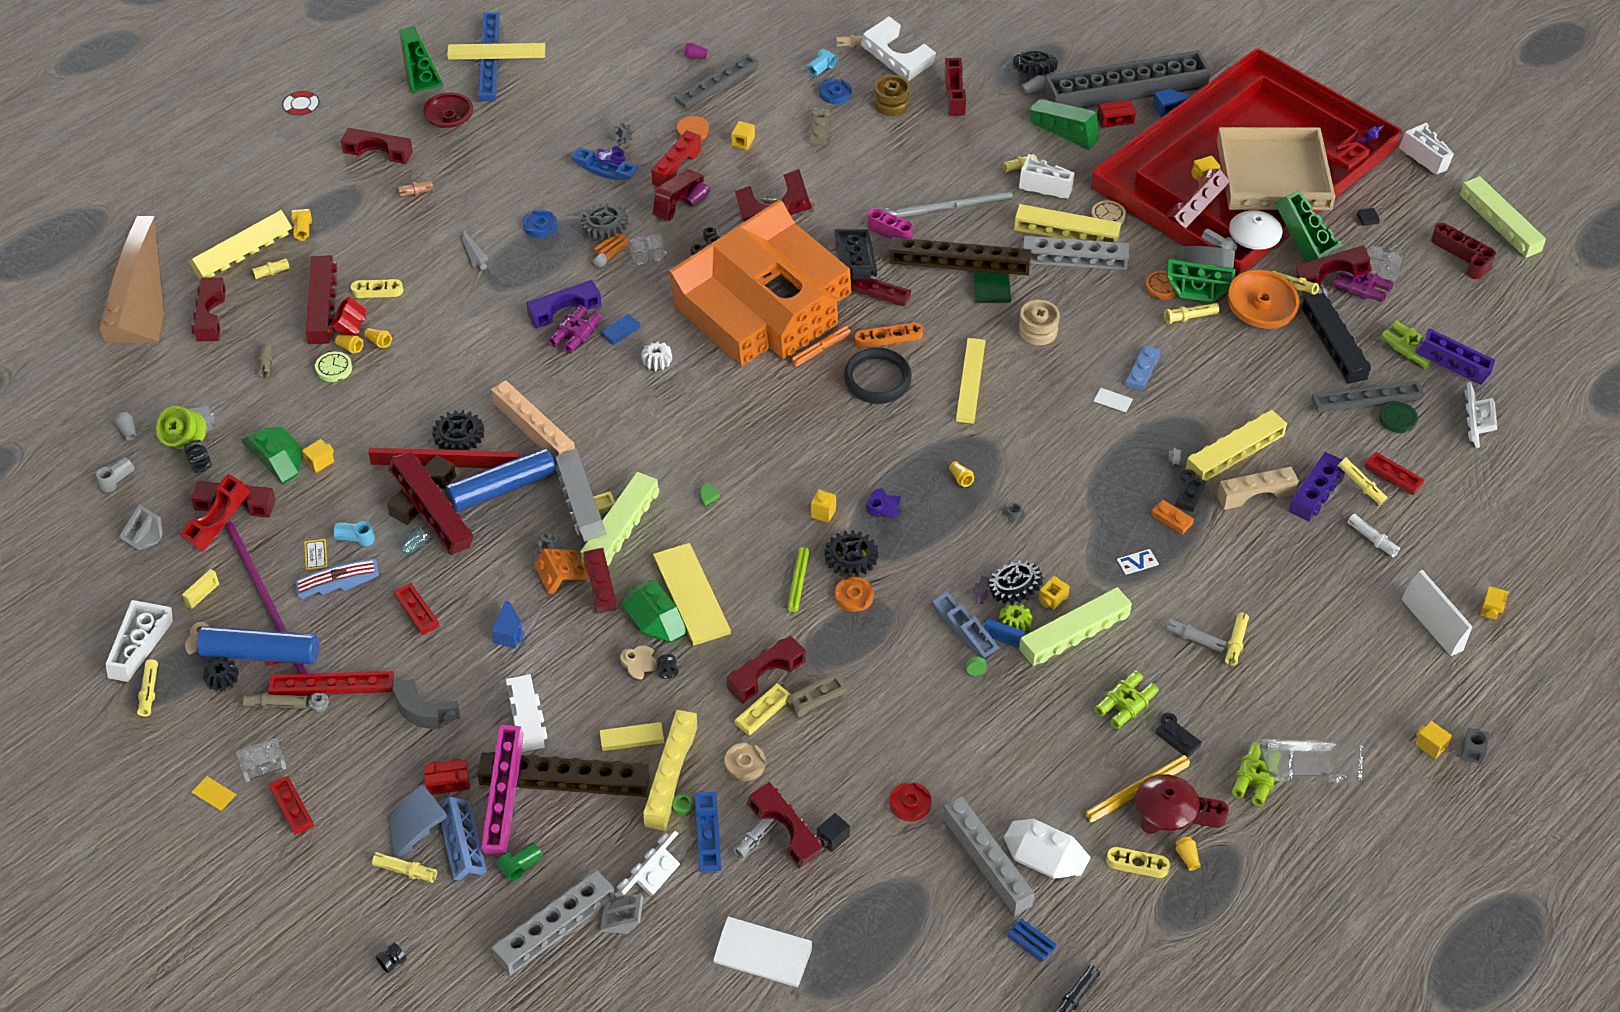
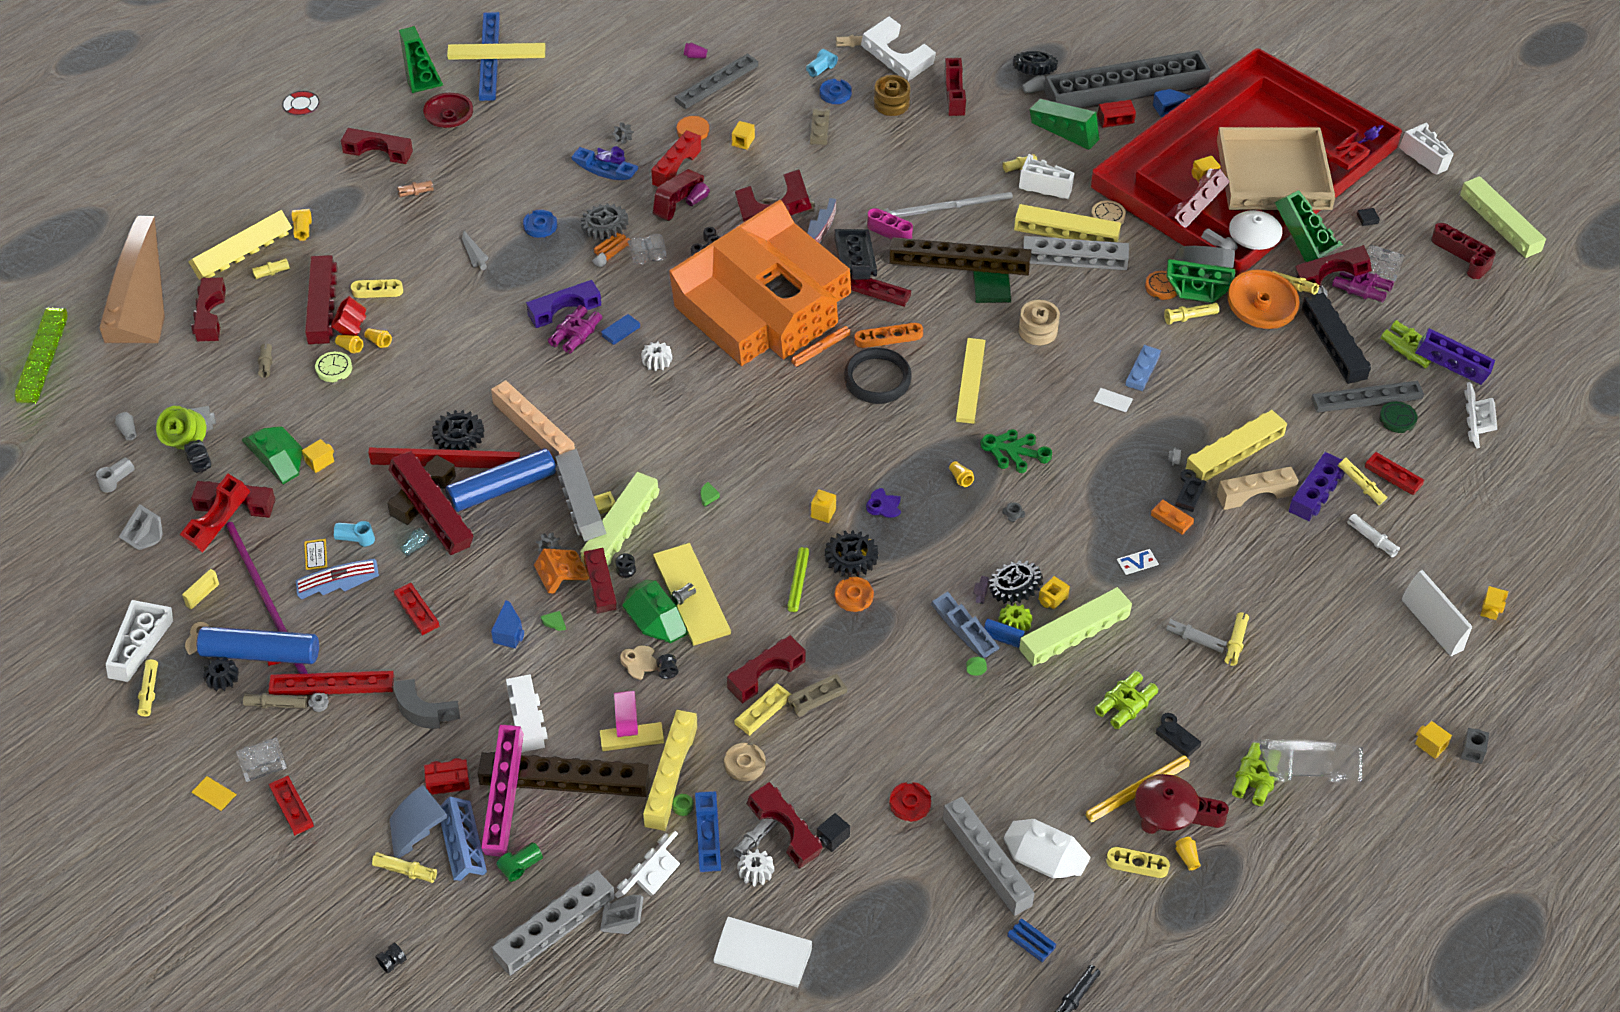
(41, 355): none -> clear neon green beam
(554, 620): none -> bright green tile
(625, 560): none -> black wheel
(625, 714): none -> dark pink beam
(682, 594): none -> dark grey pin
(755, 867): none -> white gear
(820, 228): none -> sand blue slope
(994, 444): none -> green plant

